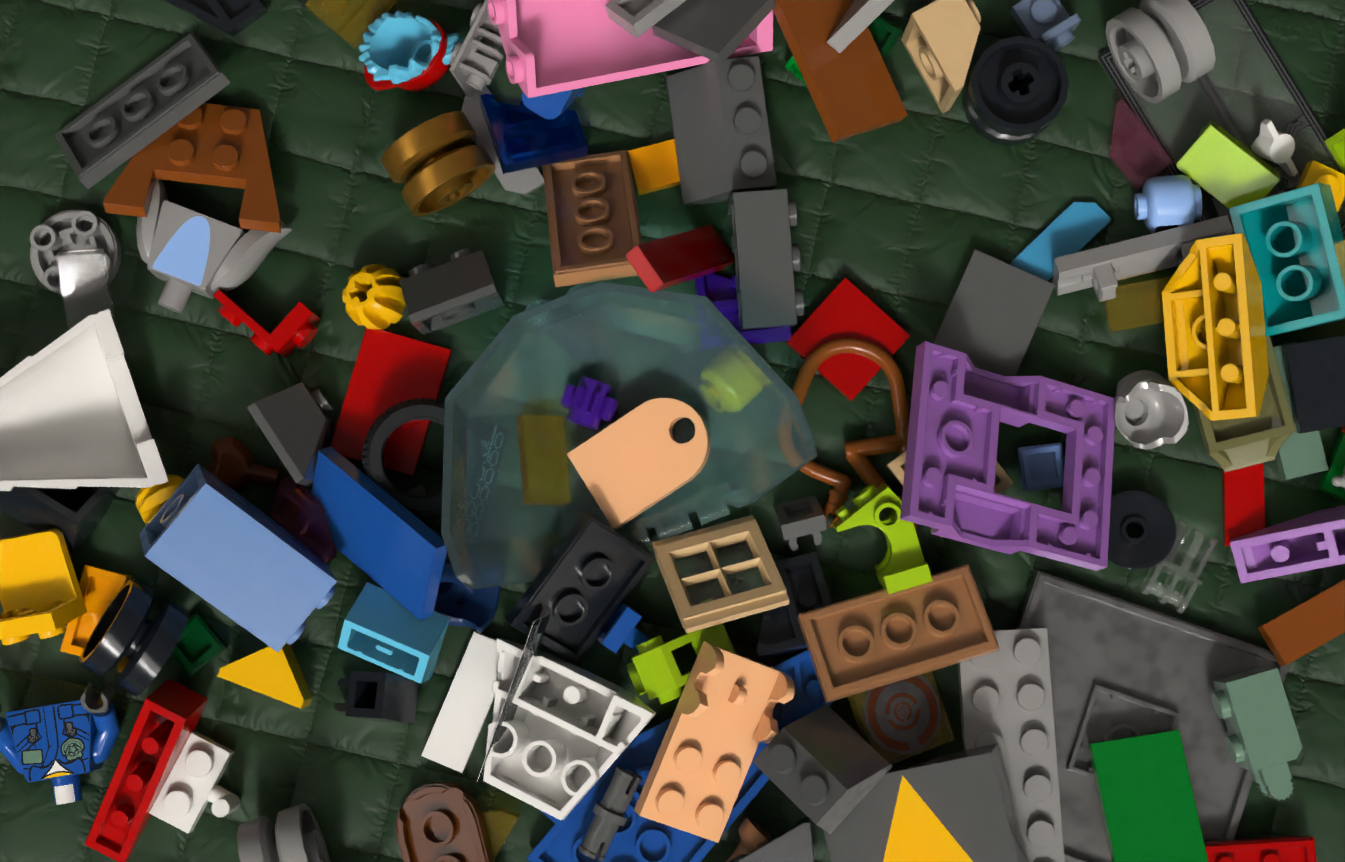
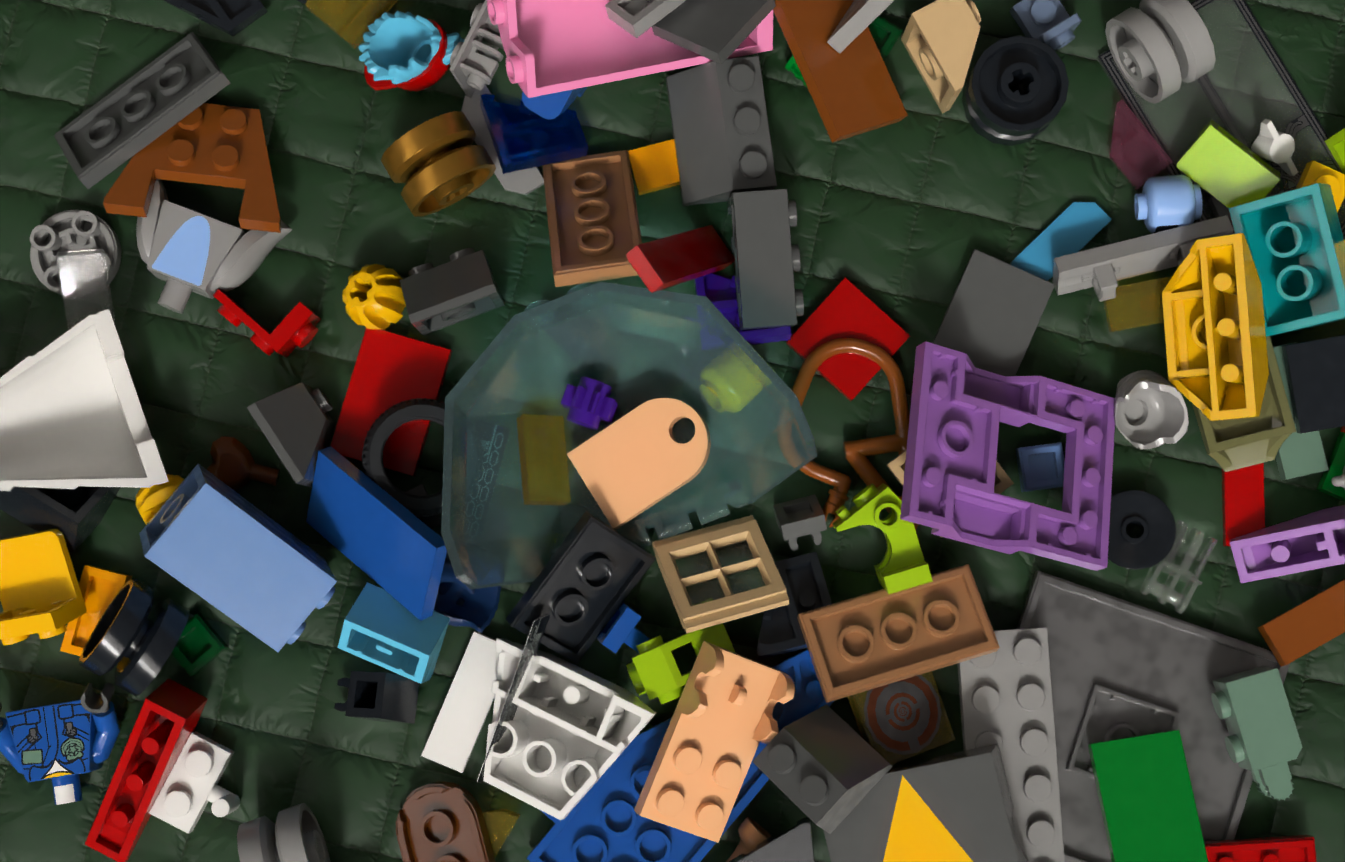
(272, 675): yellow slope -> none
(304, 518): tile -> none
(610, 813): dark grey pin -> none

